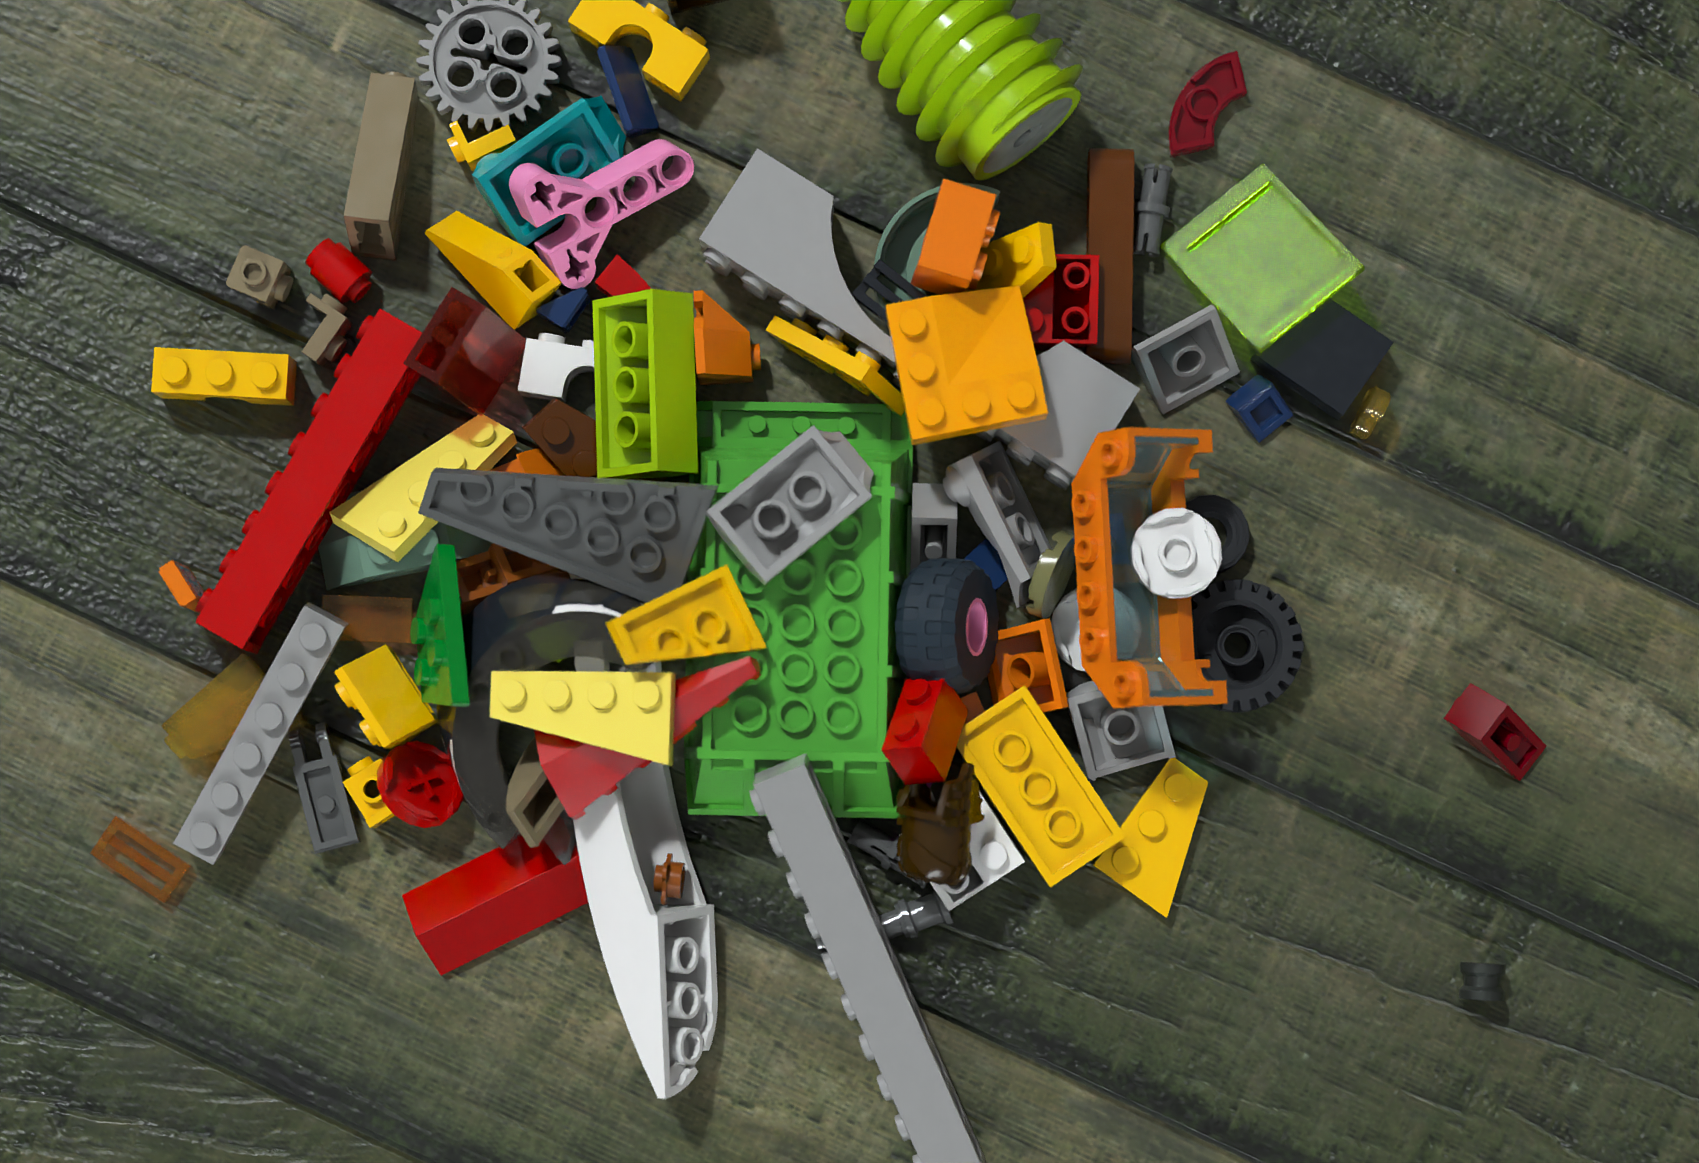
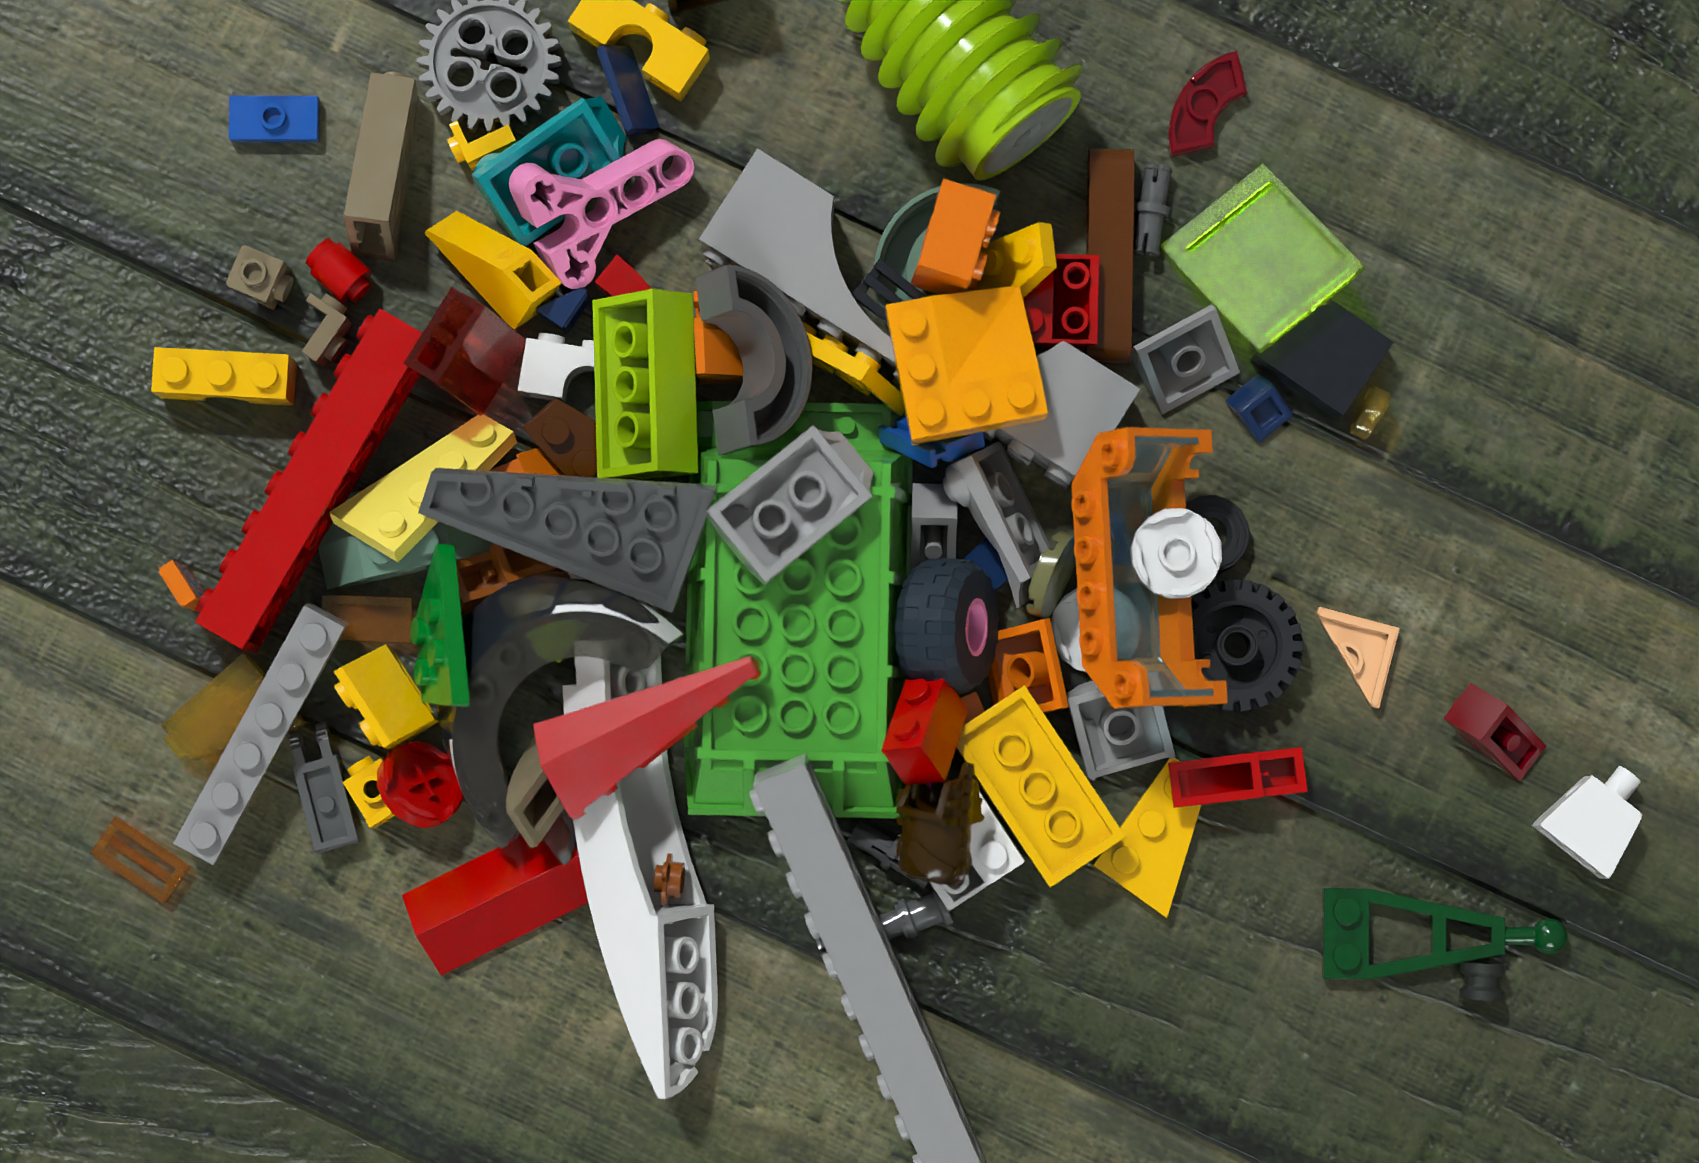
(274, 118): none -> blue plate
(597, 708): light yellow wing -> none
(688, 622): yellow wing -> none
(772, 354): none -> dark grey brick
(927, 453): none -> blue plate
(1237, 777): none -> red slope
(1347, 934): none -> dark green plate
(1363, 647): none -> light nougat tile
(1594, 821): none -> white torso

